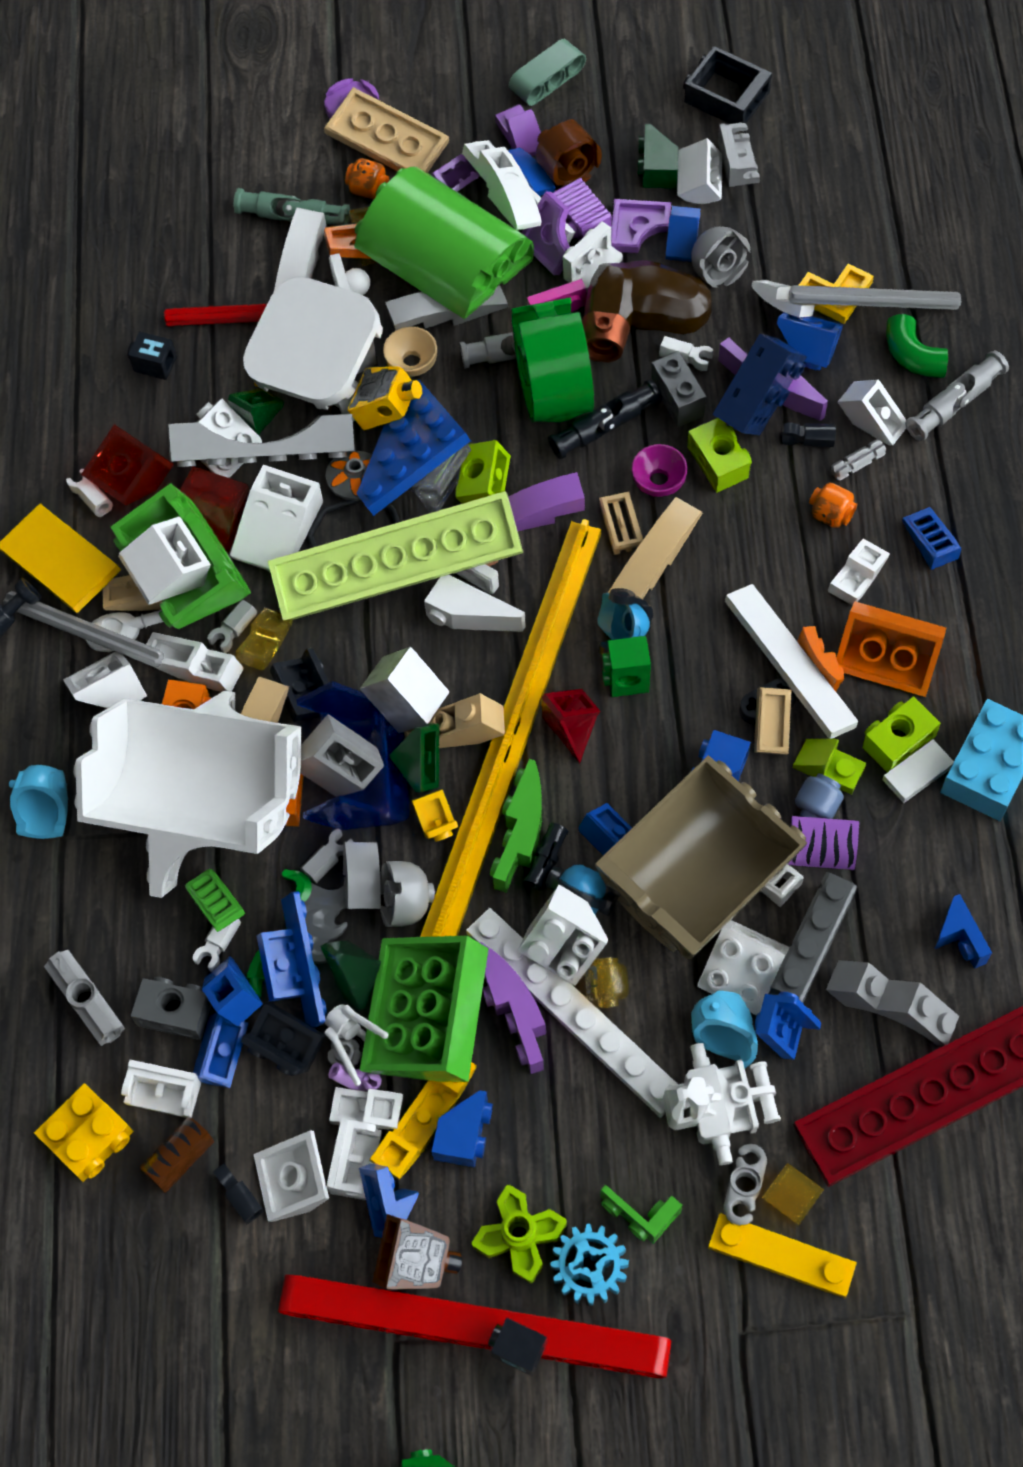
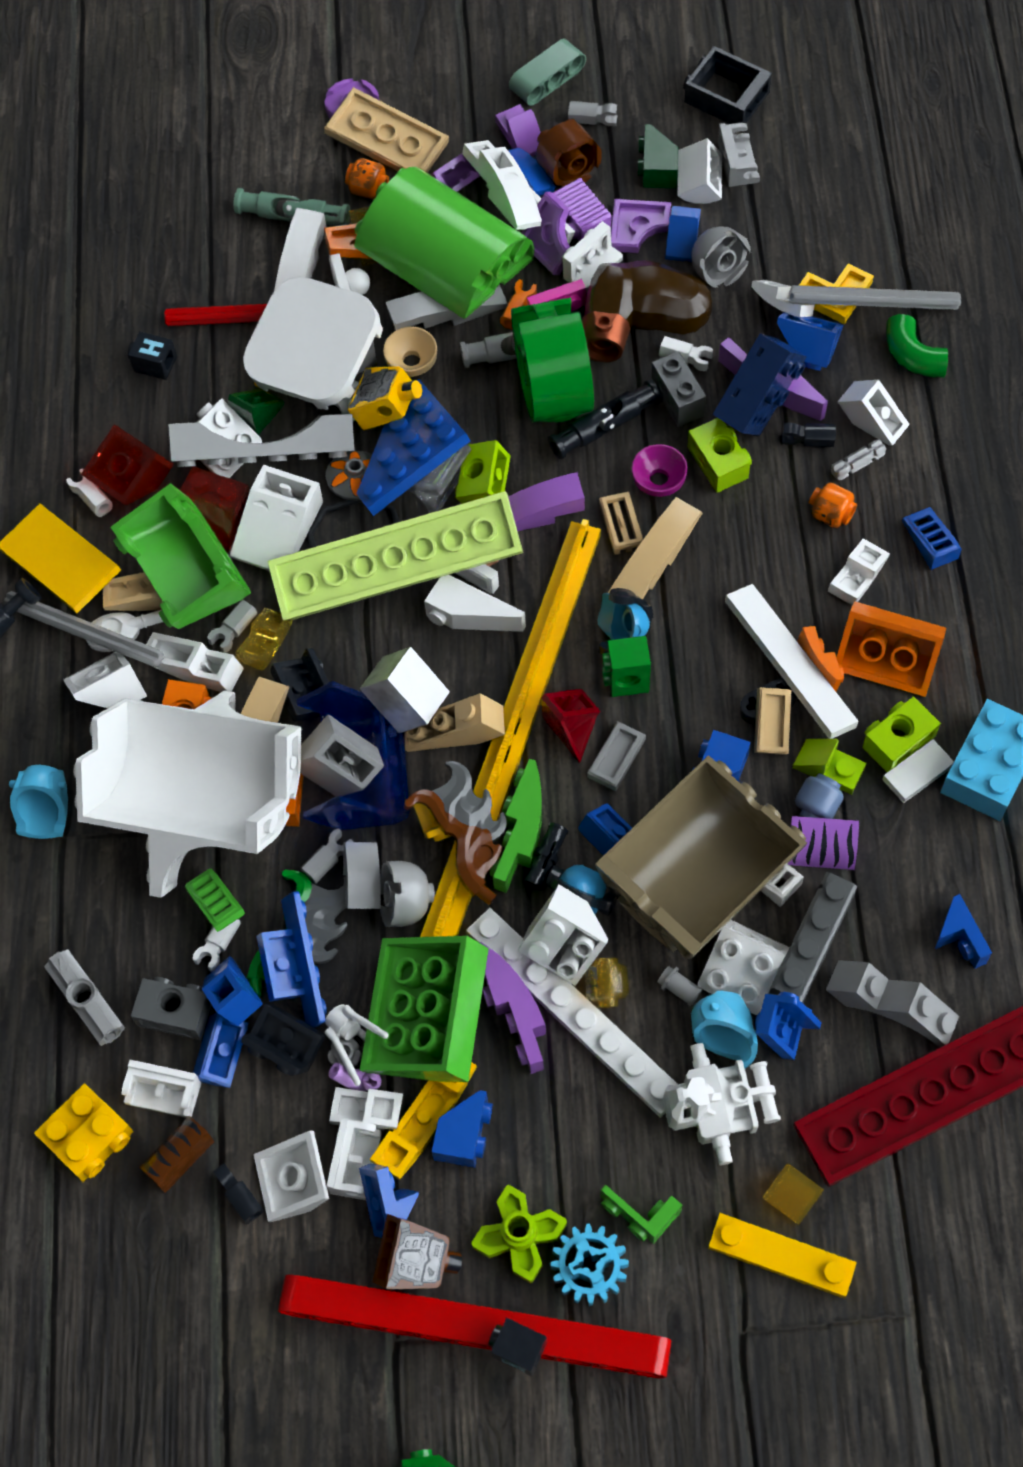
(165, 561): white slope -> none
(352, 970): clear green slope -> none
(419, 757): dark green slope -> none
(470, 823): none -> piece
(517, 300): none -> orange bar
(592, 113): none -> light grey bar
(616, 756): none -> light grey tile
(679, 985): none -> light grey pin
(736, 1196): light grey piece -> none
(955, 396): light grey piece -> none

